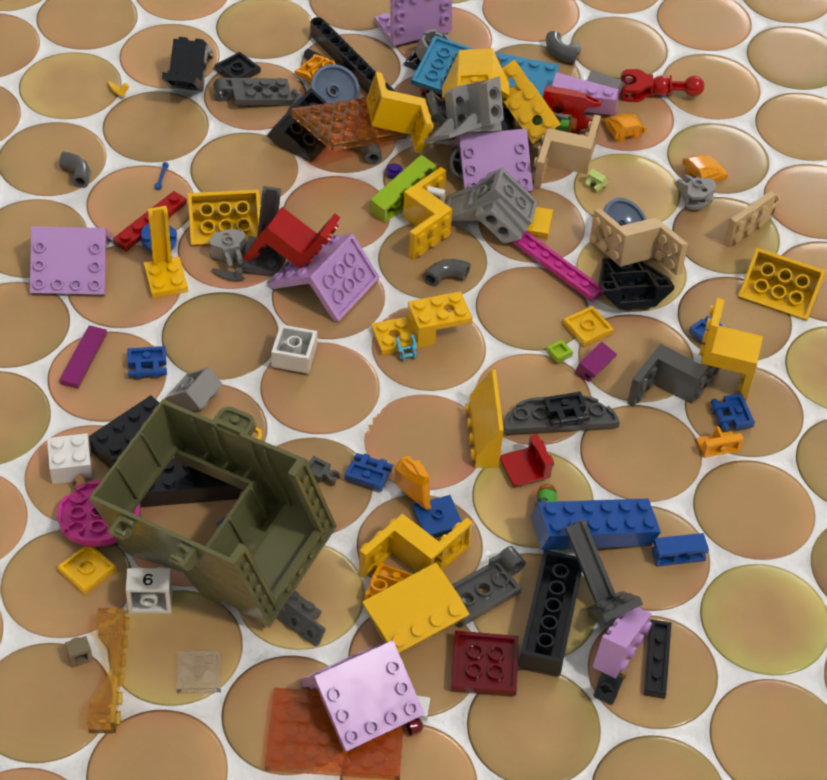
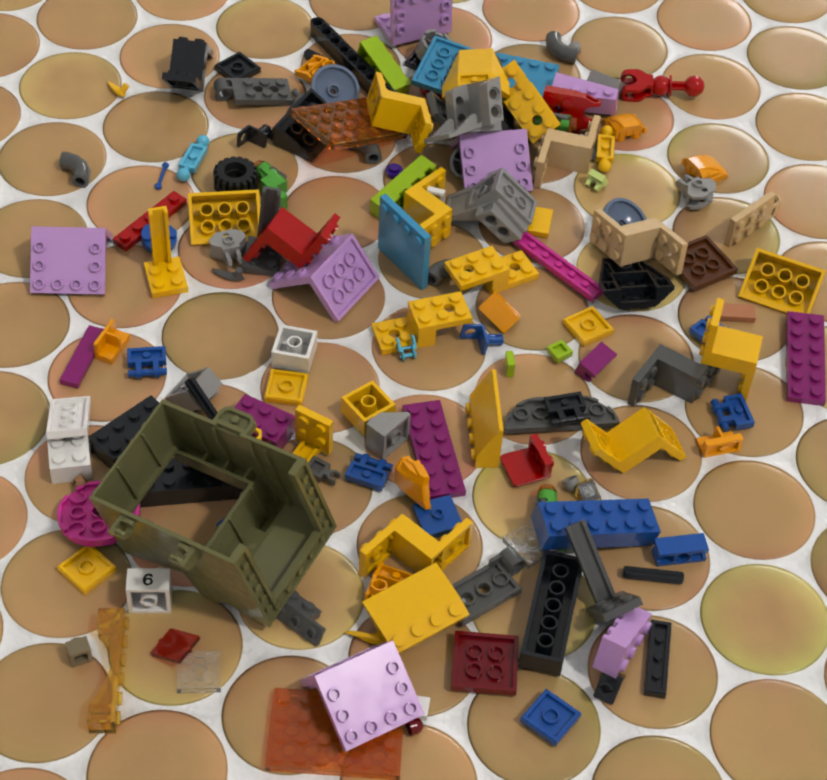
(68, 418): none -> white plate
(110, 343): none -> light orange panel
(175, 646): none -> clear red piece
(193, 158): none -> medium azure plate
(201, 397): none -> black axle
(235, 175): none -> black tyre
(254, 135): none -> black bracket
(271, 177): none -> bright green plate
(275, 423): none -> magenta brick
(286, 387): none -> yellow tile
(313, 432): none -> yellow bracket
(365, 403): none -> yellow brick
(367, 637): none -> yellow bar
(382, 61): none -> lime wedge
(387, 432): none -> light grey slope
(404, 241): none -> dark azure plate
(434, 448): none -> magenta plate
(481, 335): none -> blue bracket
(491, 270): none -> yellow bracket
(499, 311): none -> light orange panel
(509, 364): none -> lime tile
(525, 543): none -> clear plate
(550, 717): none -> blue plate
(570, 482): none -> light grey hinge
(587, 490): none -> slope
(605, 149): none -> yellow plate
(632, 440): none -> yellow bracket
(653, 574): none -> black axle
(705, 264): none -> reddish brown plate
(738, 312): none -> nougat tile
(805, 358): none -> magenta plate

